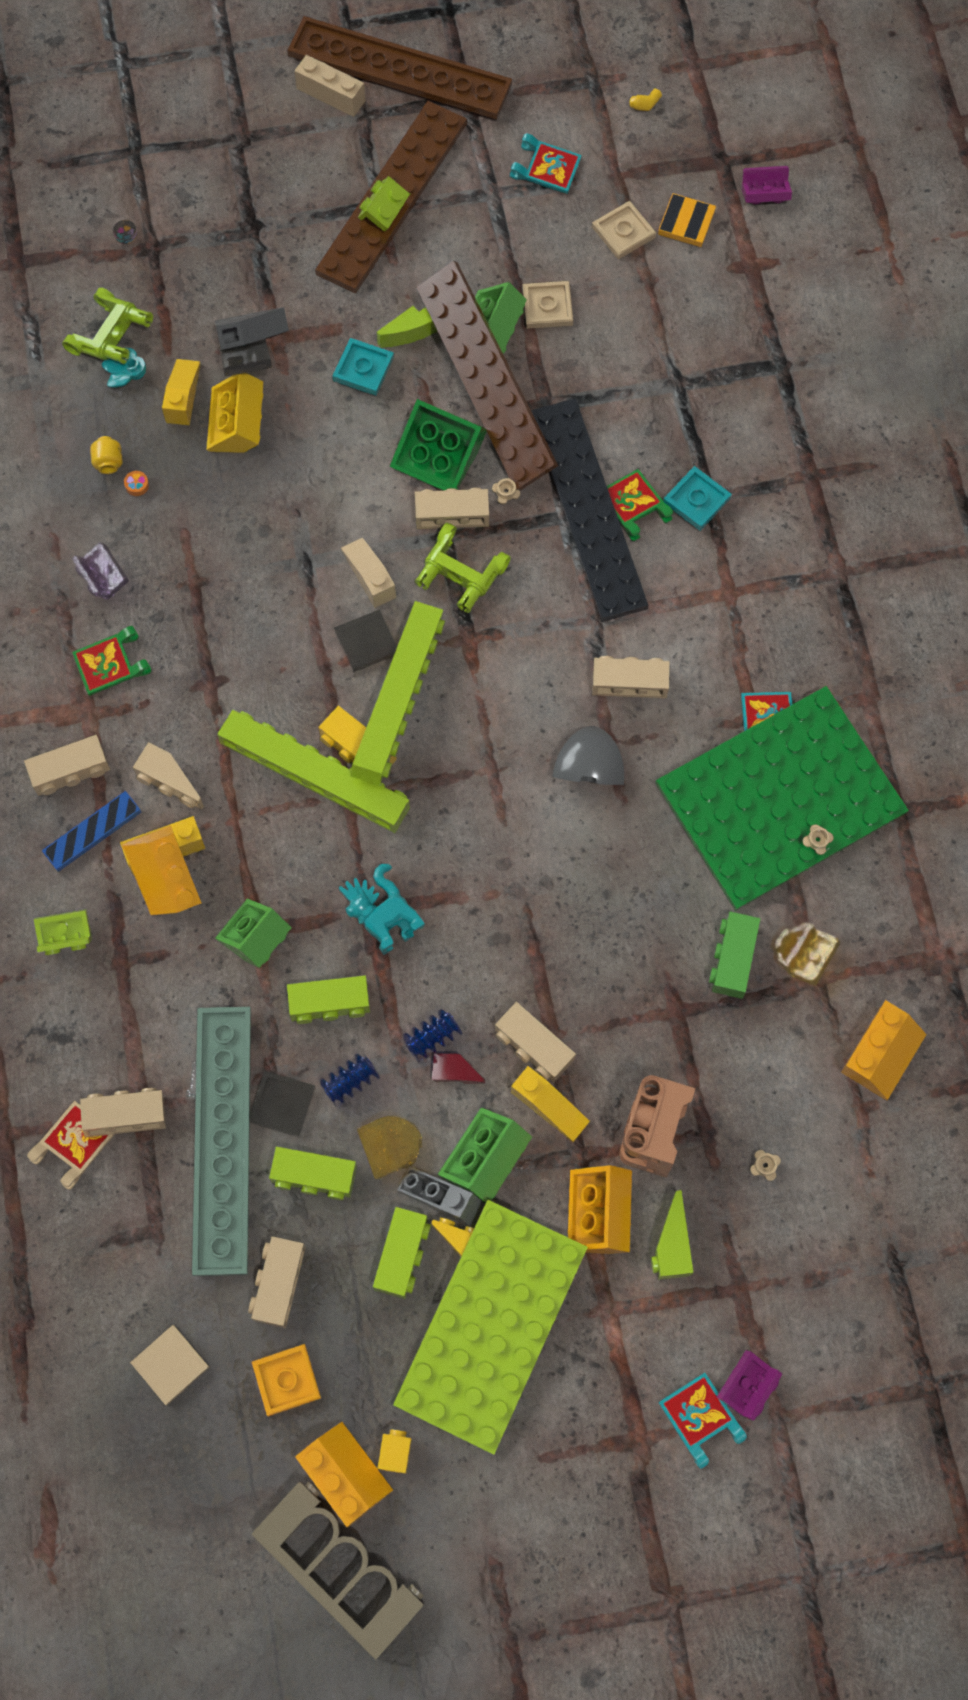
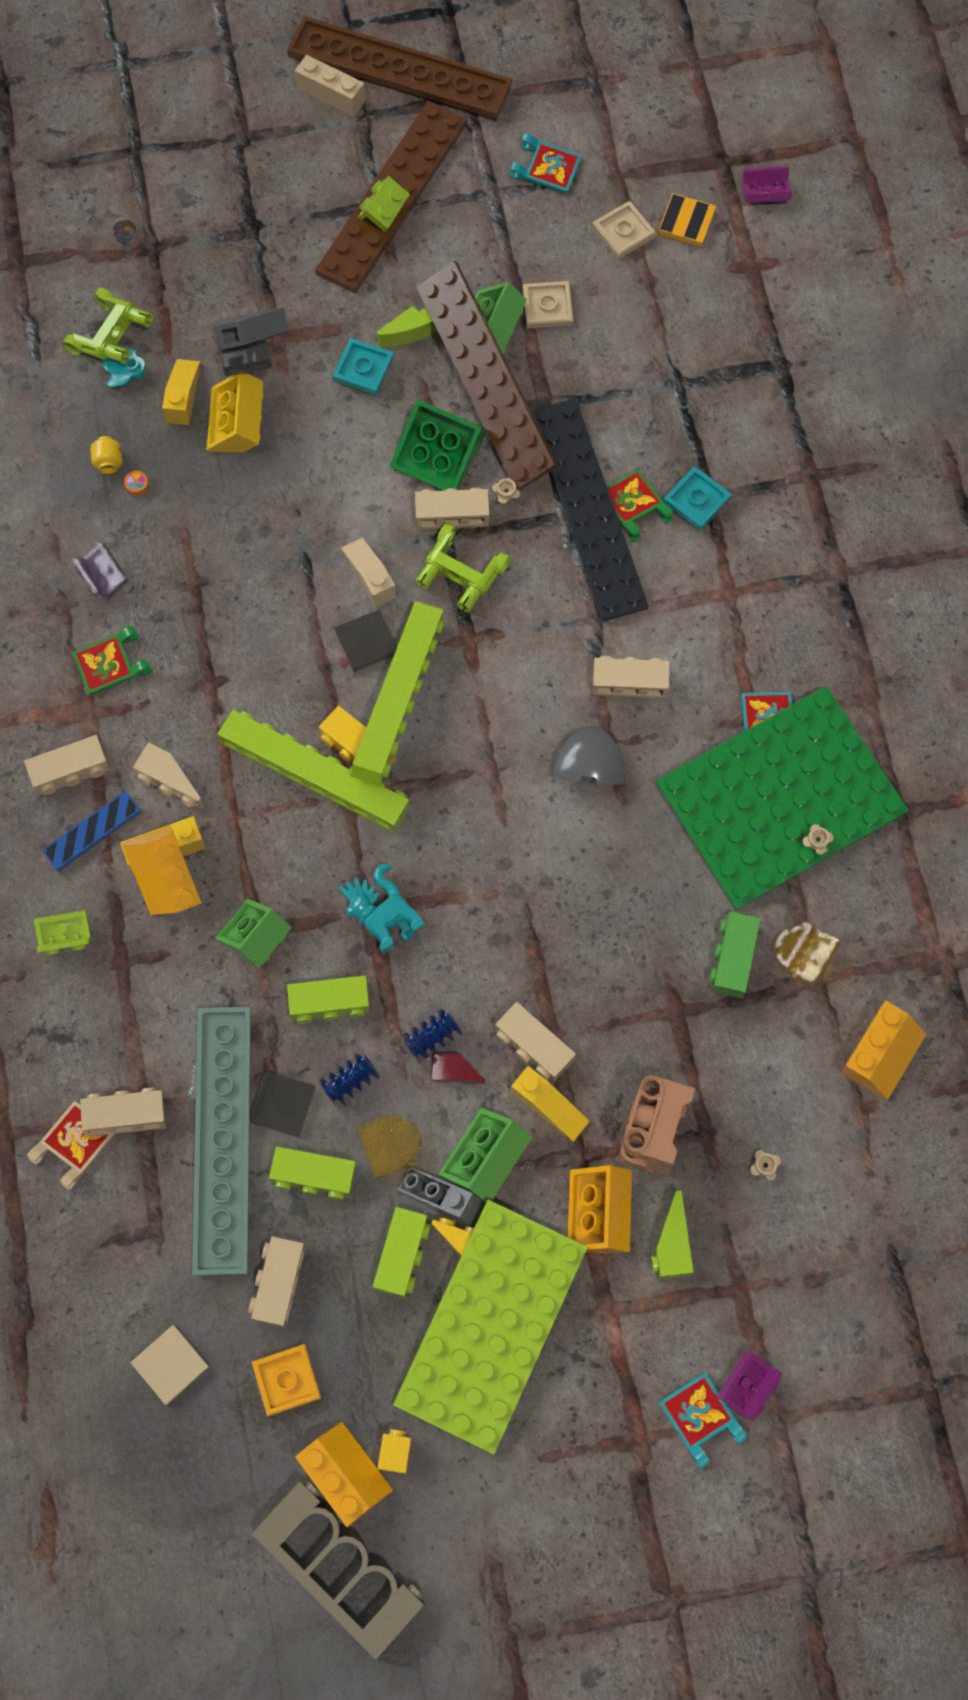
(645, 102): yellow arm -> none

